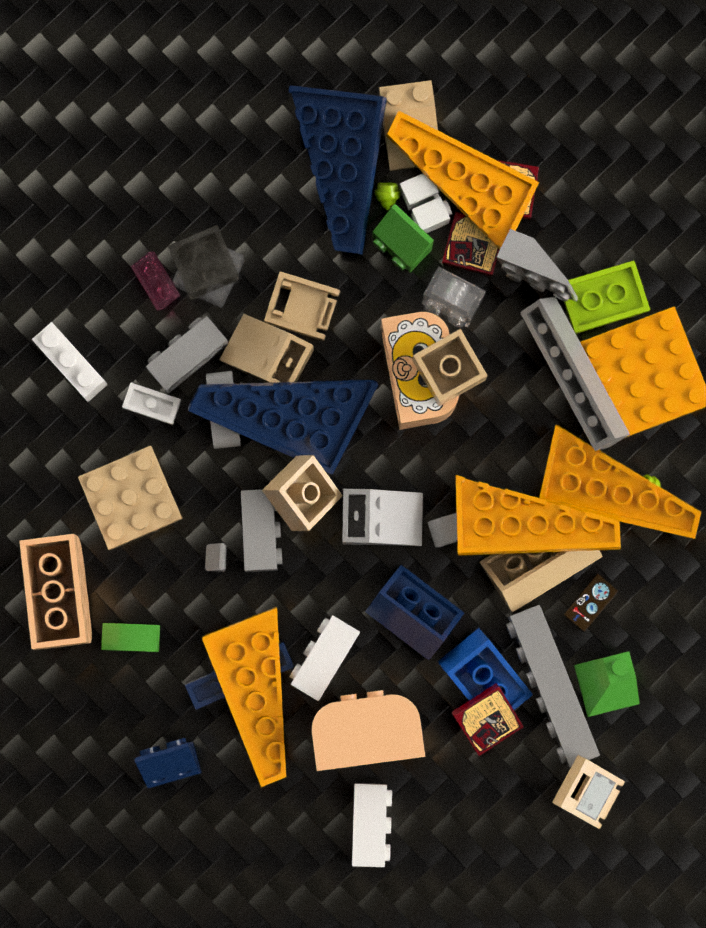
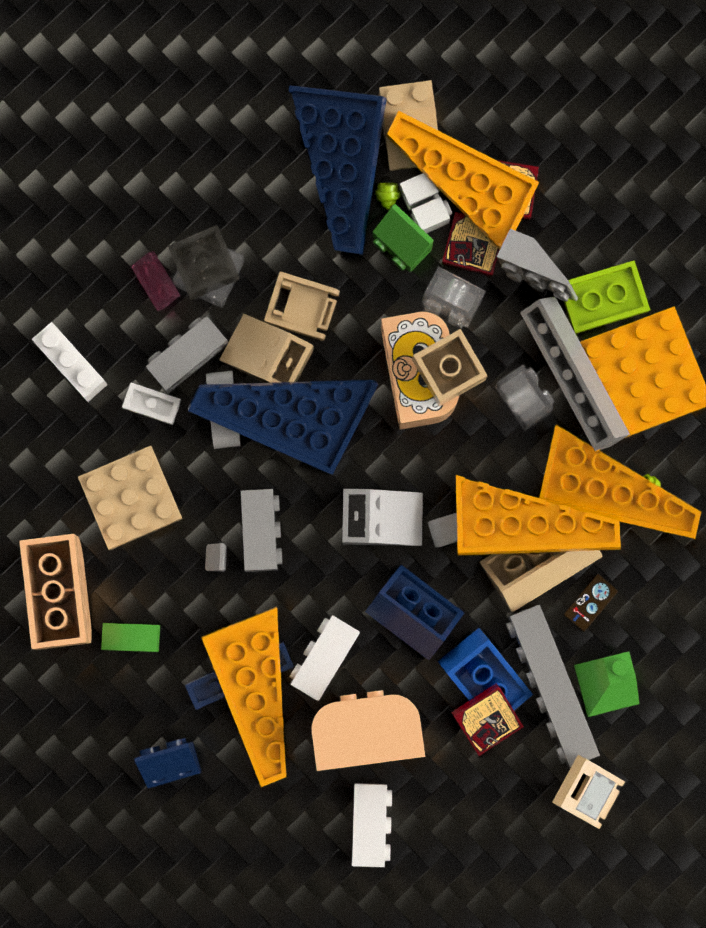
(302, 493): tan brick -> none
(524, 397): none -> clear brick

